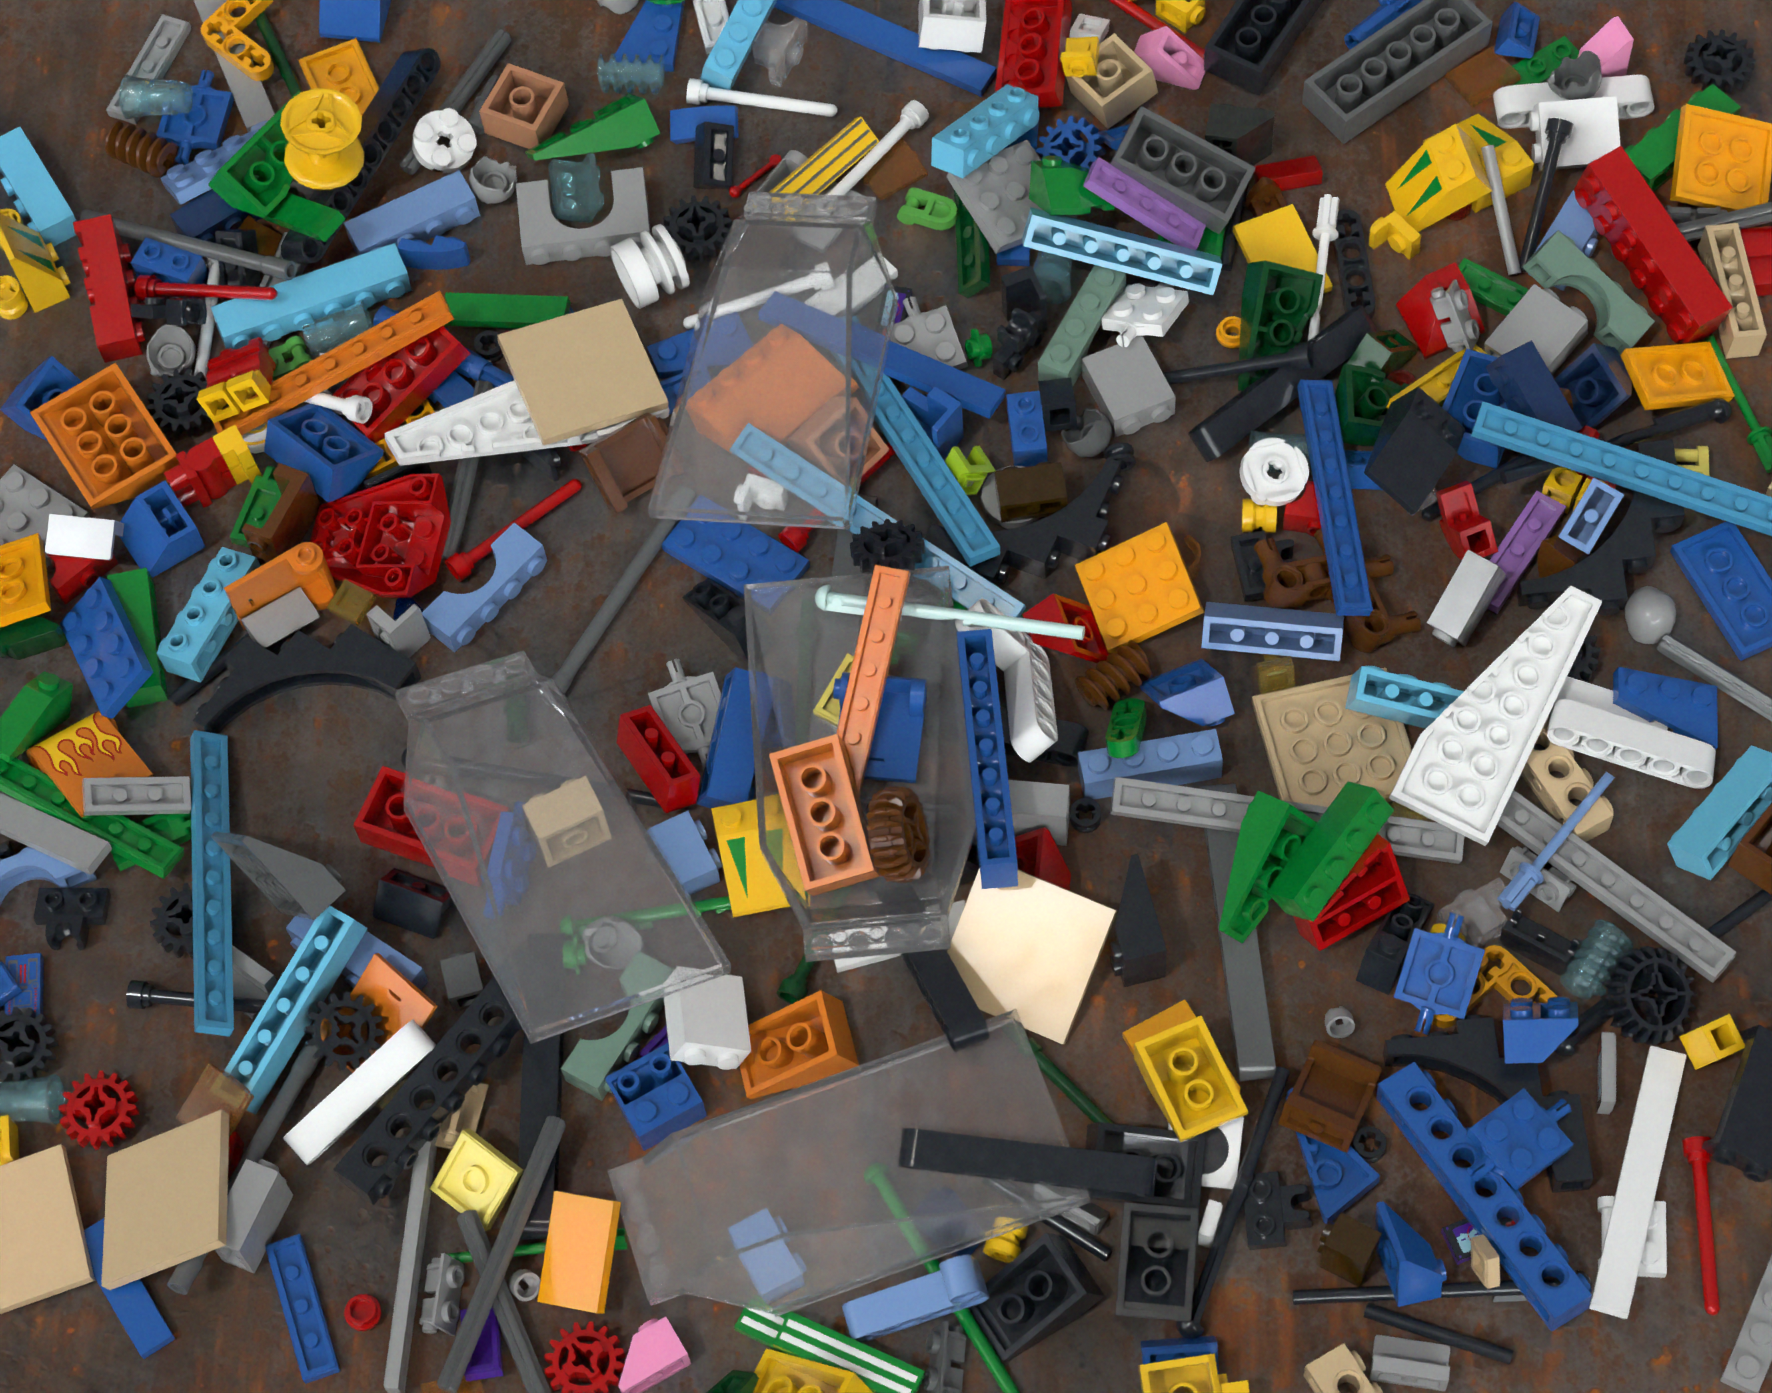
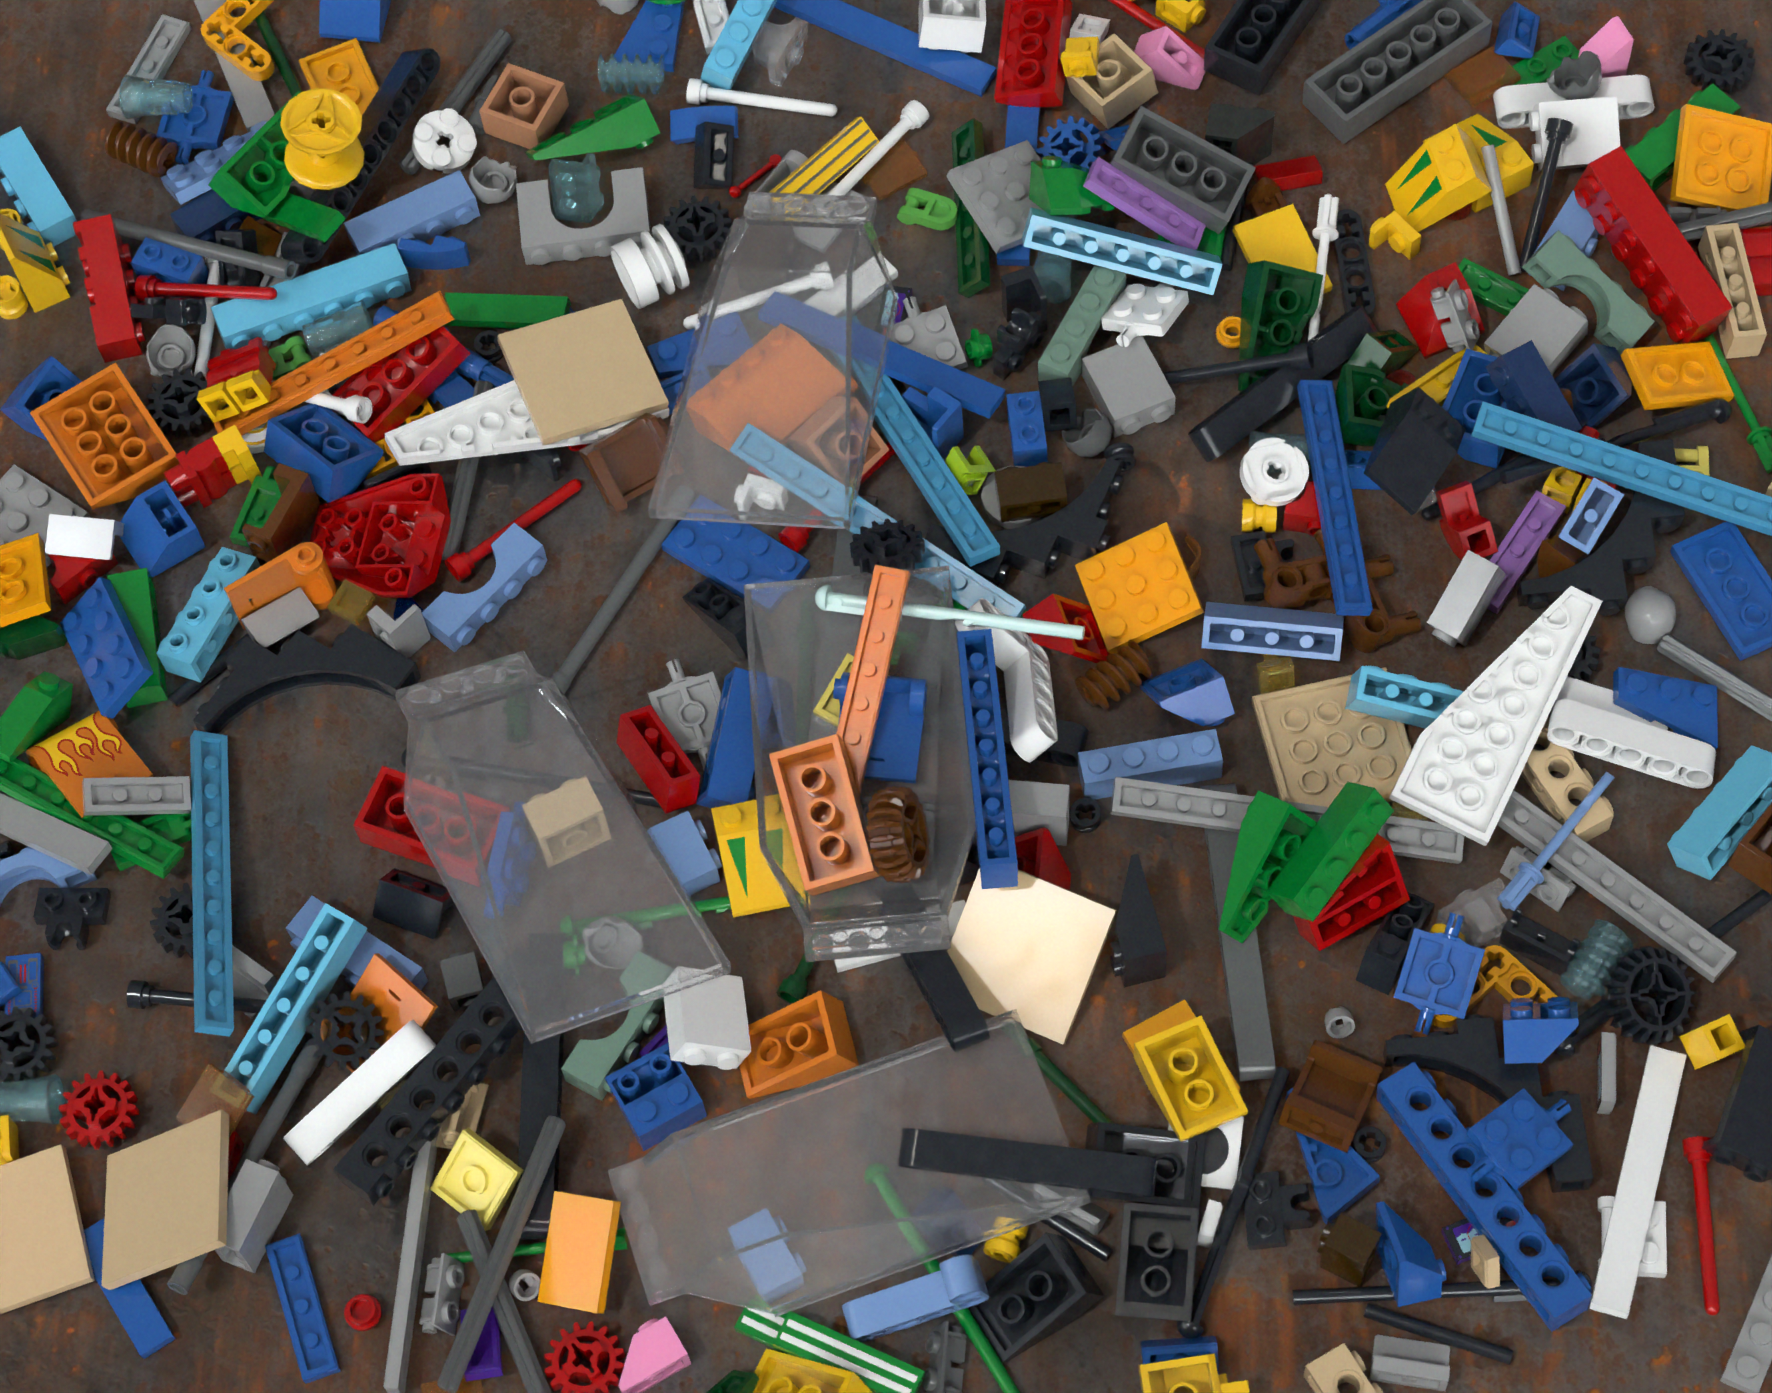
(286, 879): dark grey slope -> none
(984, 131): medium azure brick -> none
(1126, 728): green beam -> none

